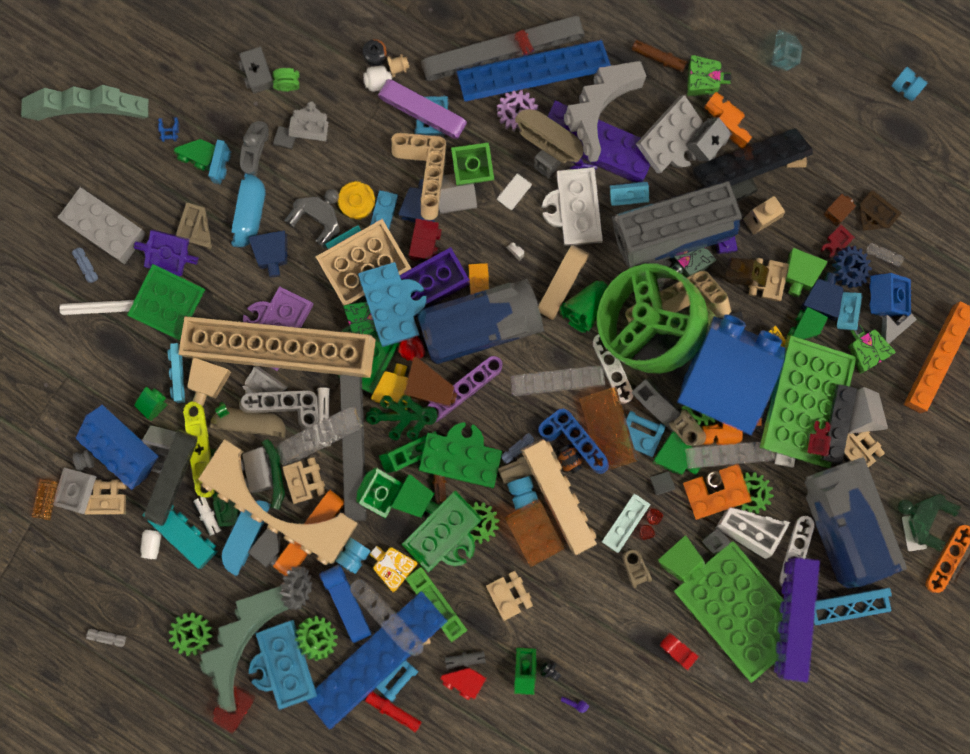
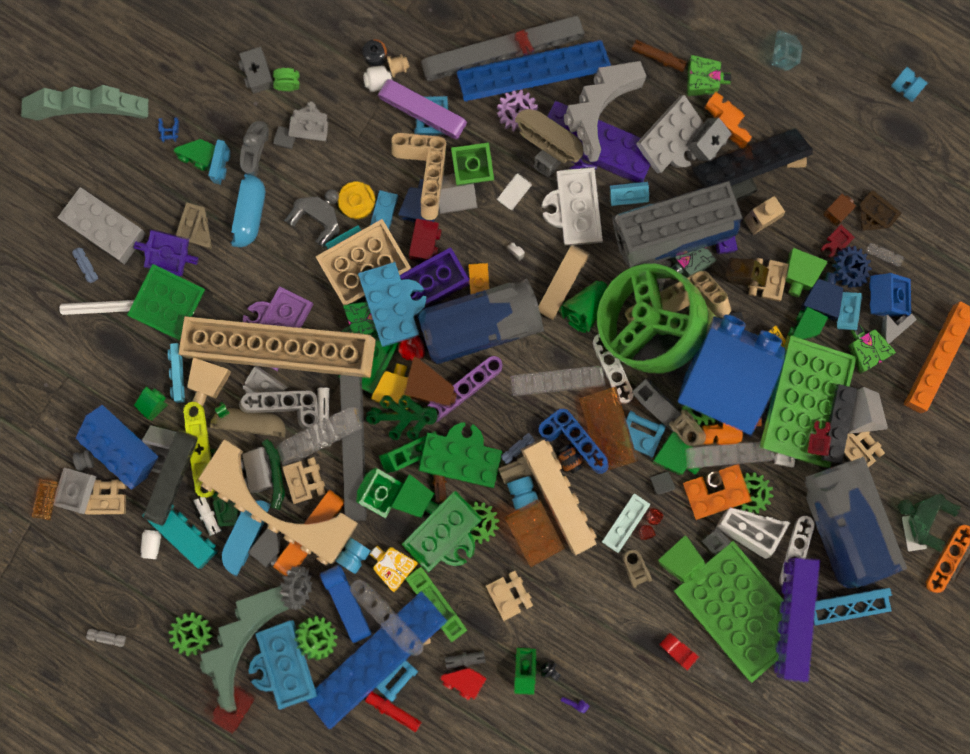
(270, 251): dark blue torso -> none

